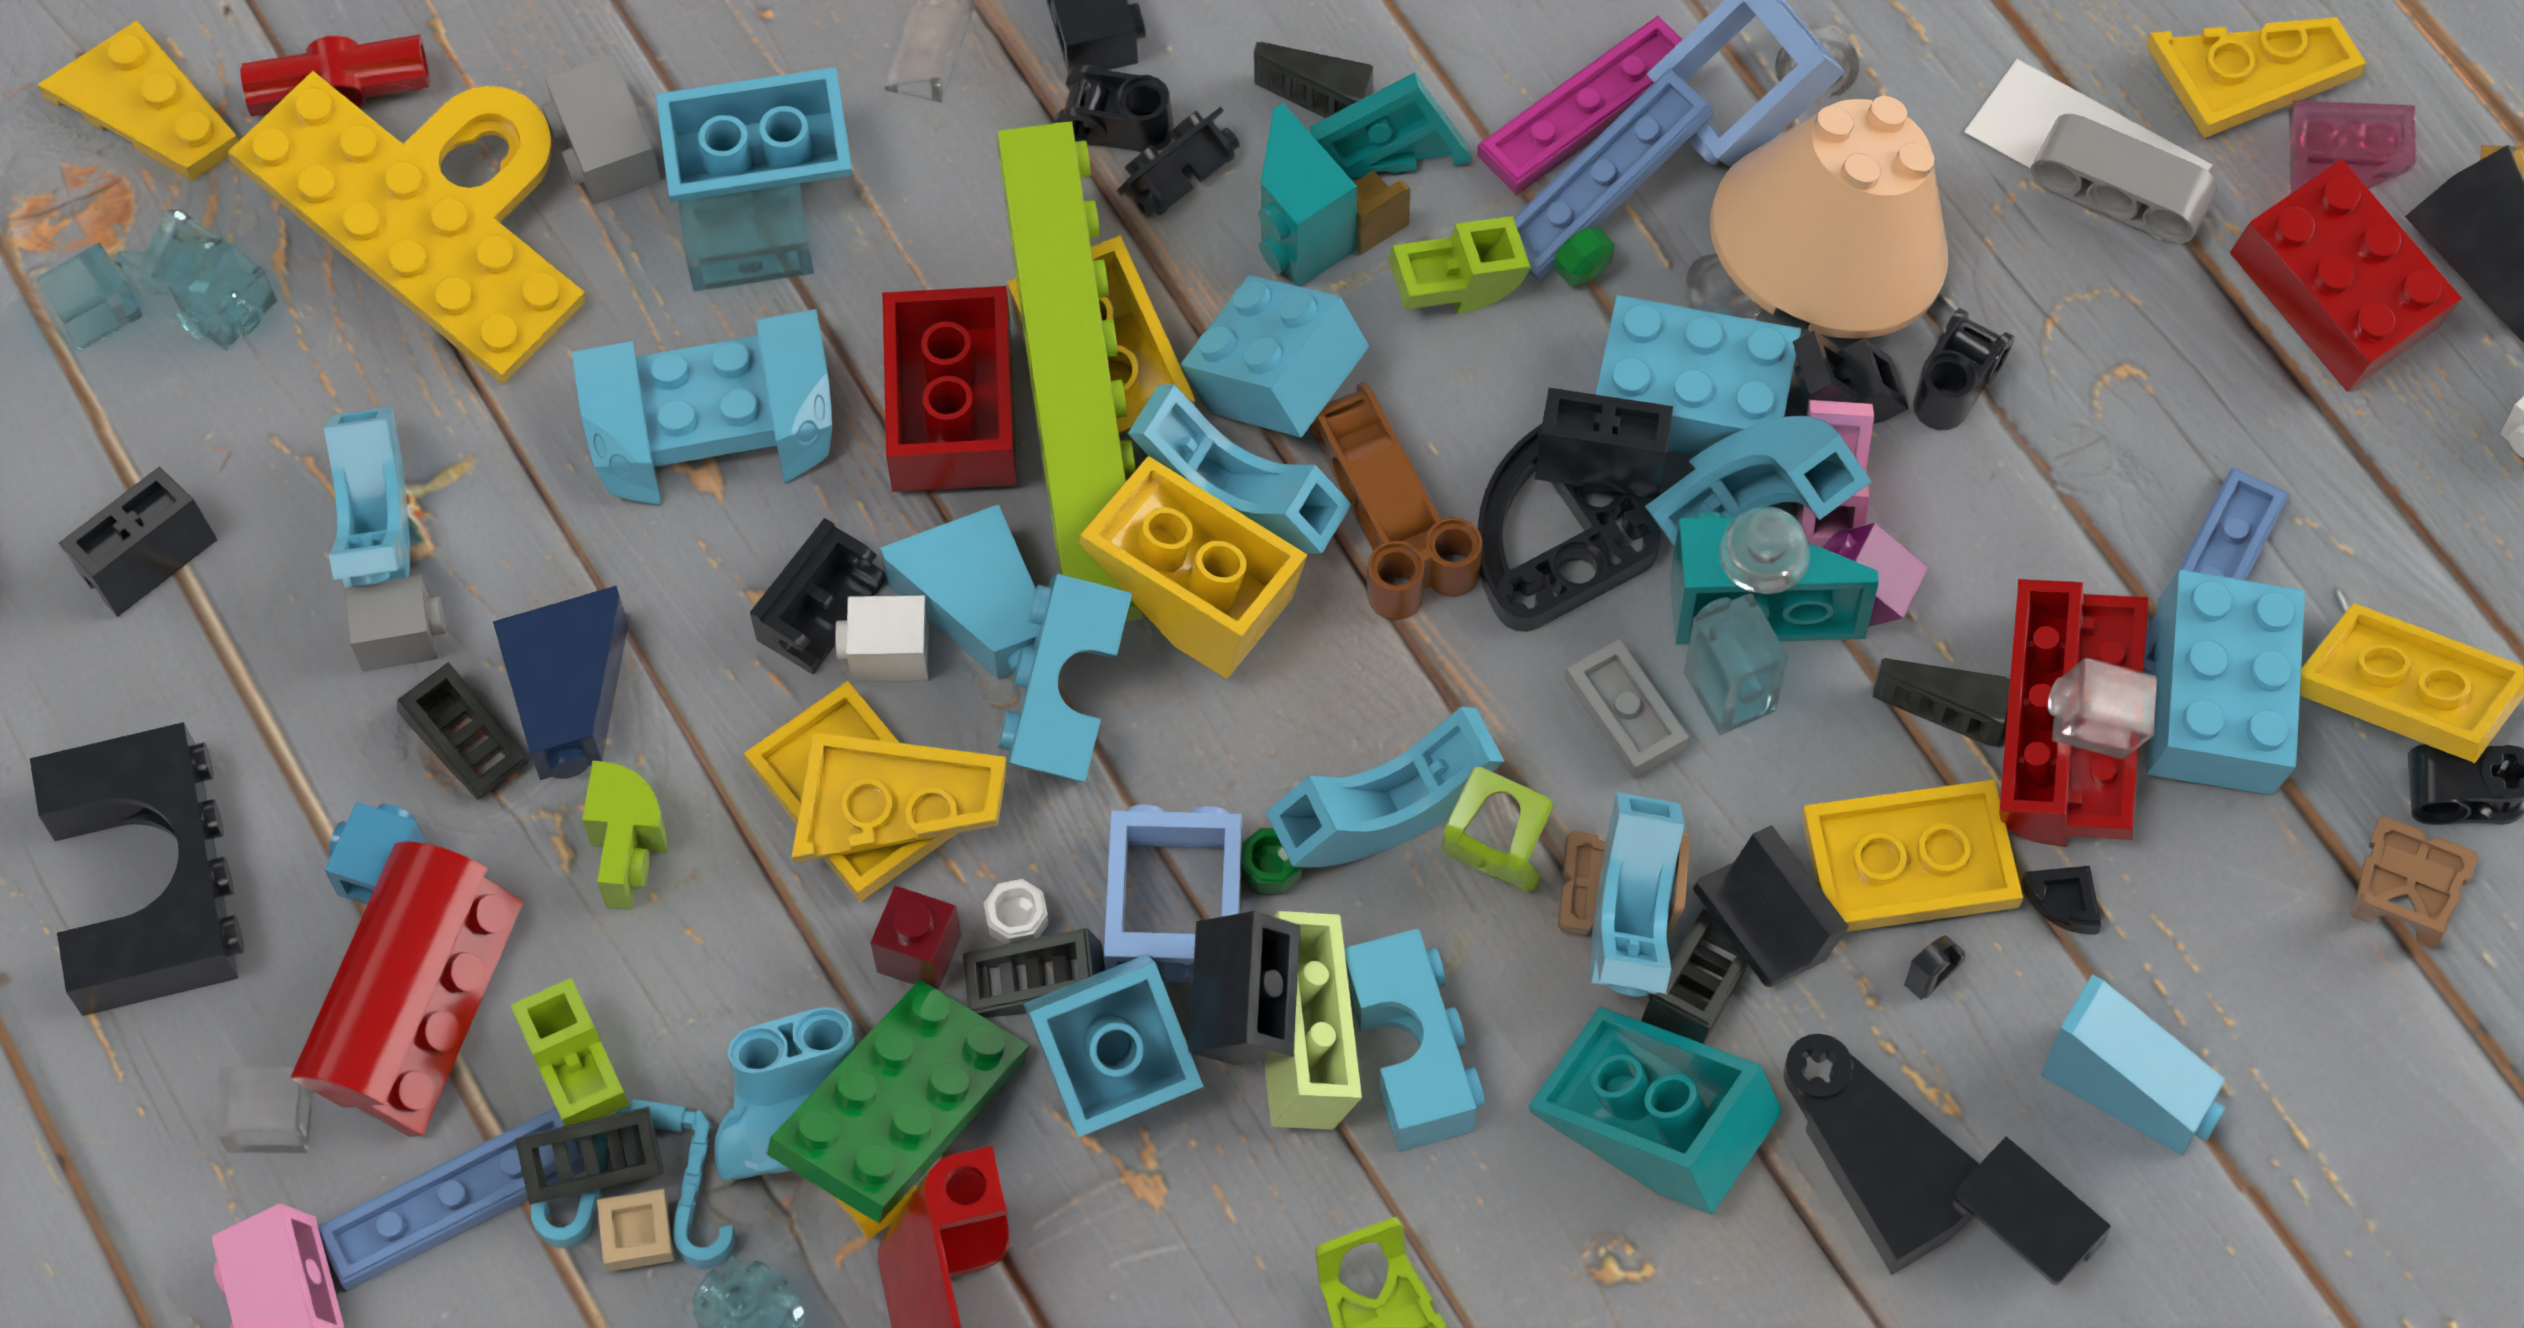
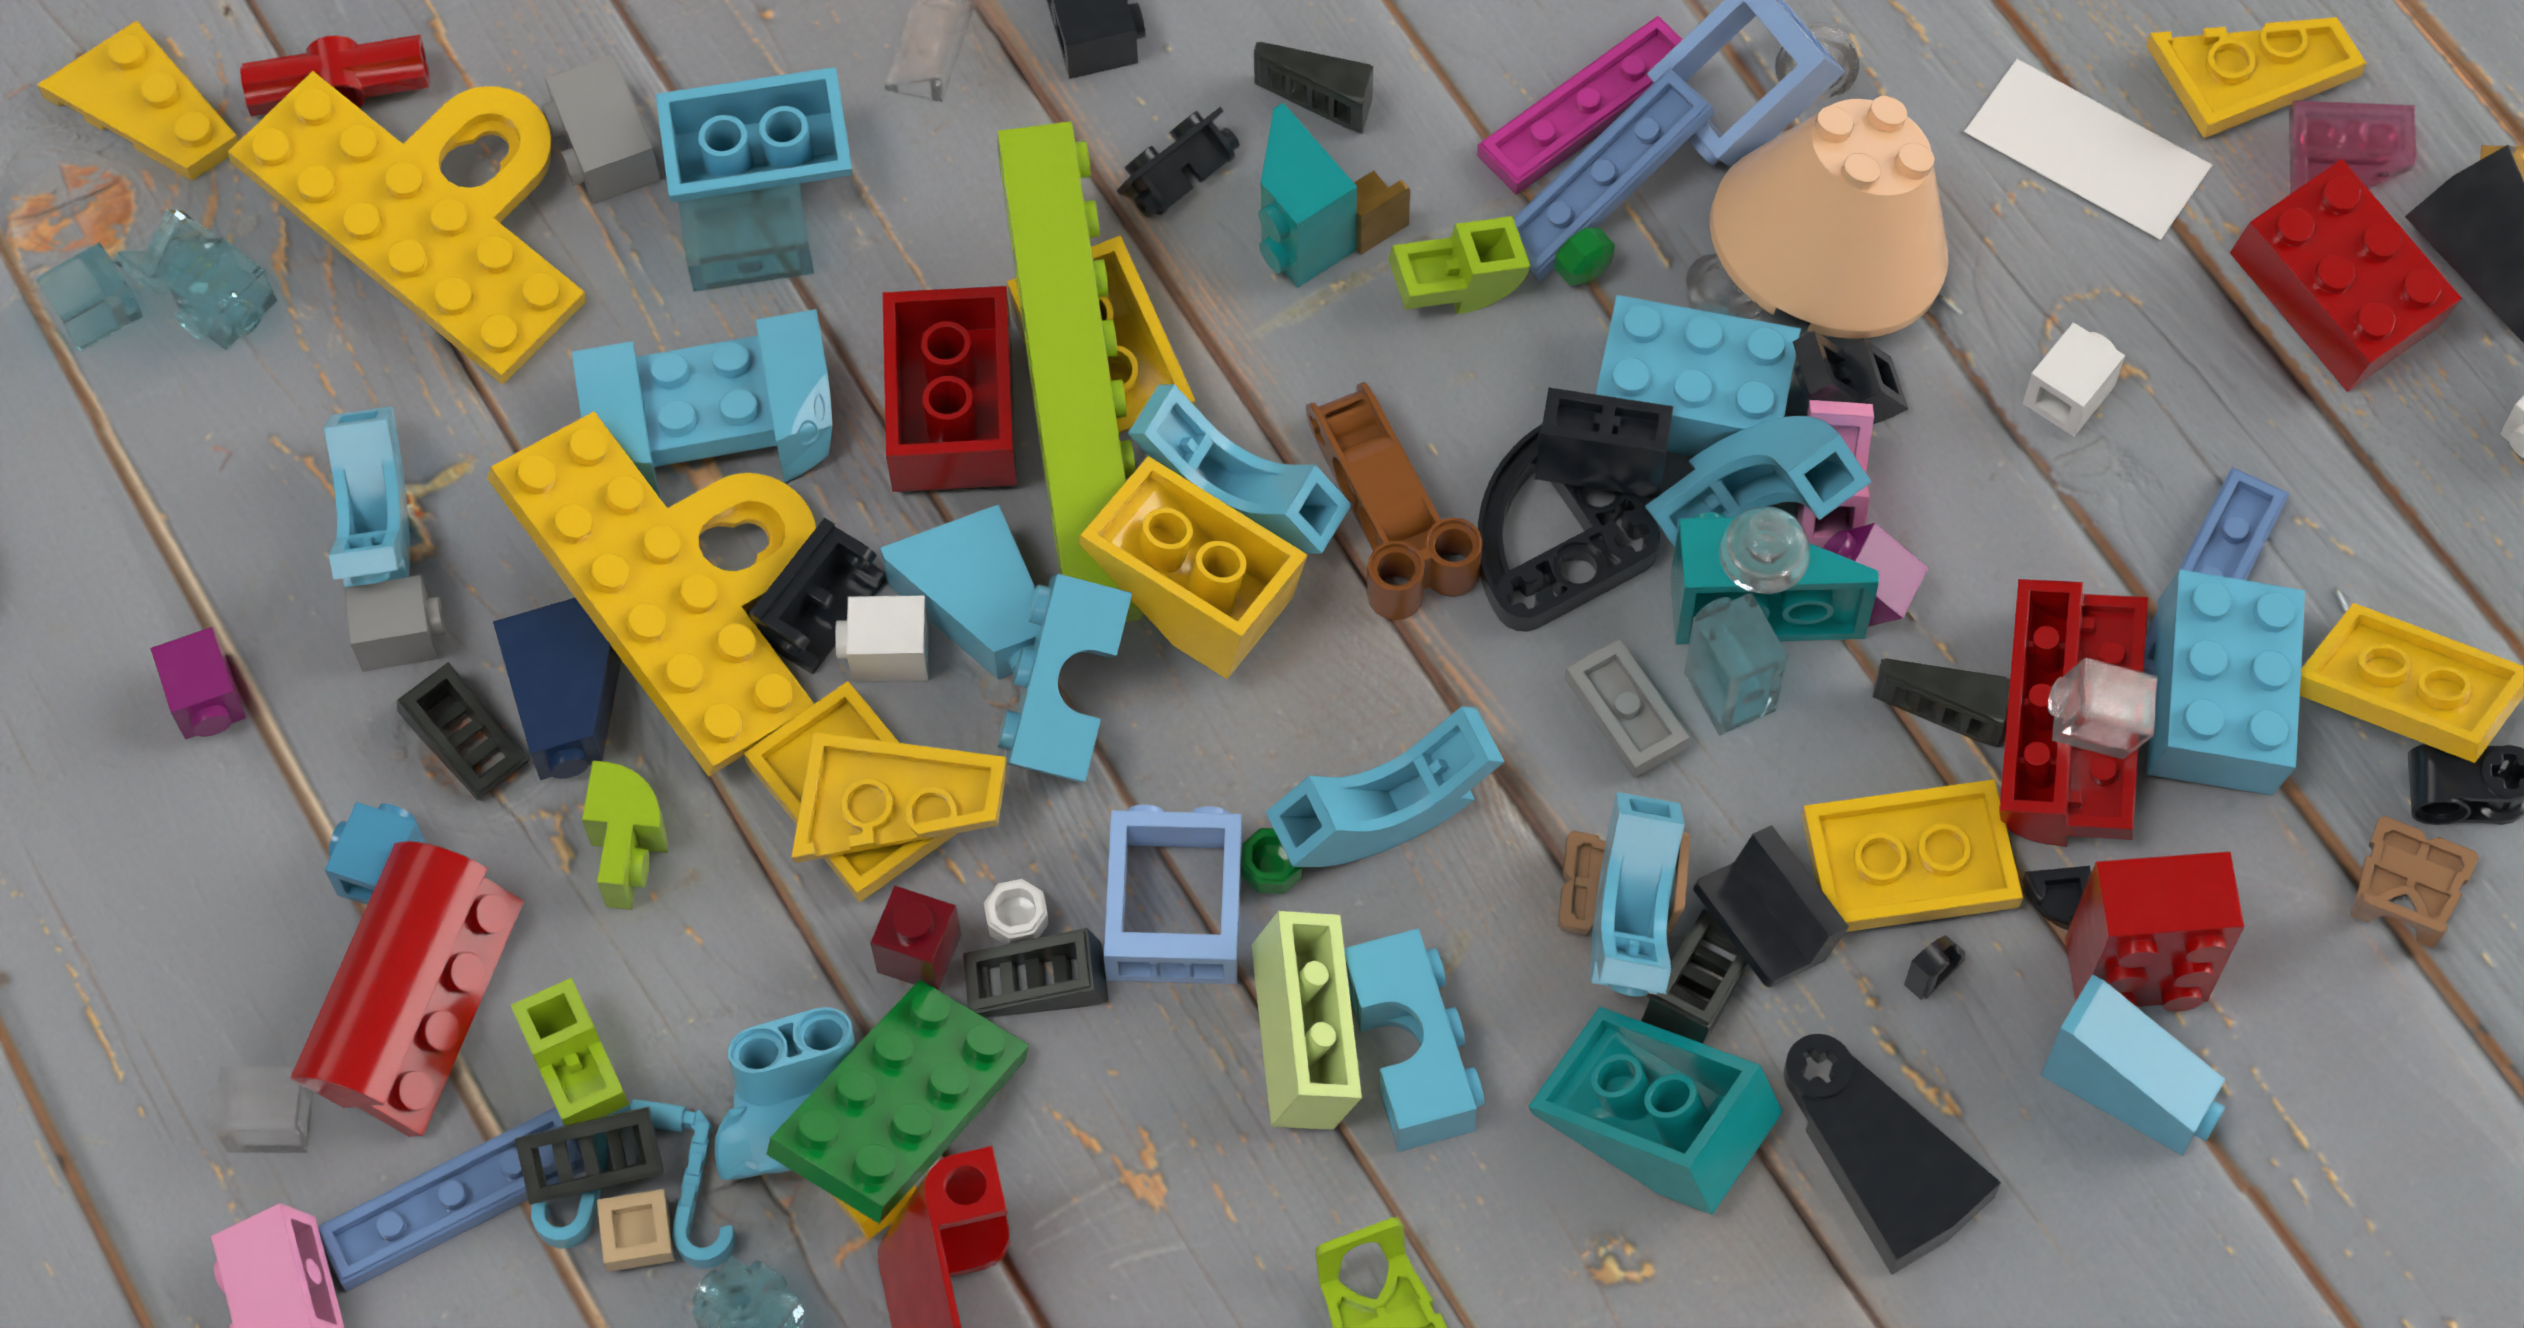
(138, 540): black hinge -> none
(184, 933): black arch -> none
(198, 684): none -> magenta brick
(652, 589): none -> yellow plate
(1113, 1045): medium azure brick -> none
(1114, 107): black piece -> none
(1244, 988): black brick -> none
(1275, 355): medium azure brick -> none
(1391, 131): teal wing -> none
(1511, 866): lime piece -> none
(1962, 362): black piece -> none
(2032, 1212): black panel -> none
(2074, 378): none -> white brick
(2124, 178): light grey beam -> none
(2157, 928): none -> red brick

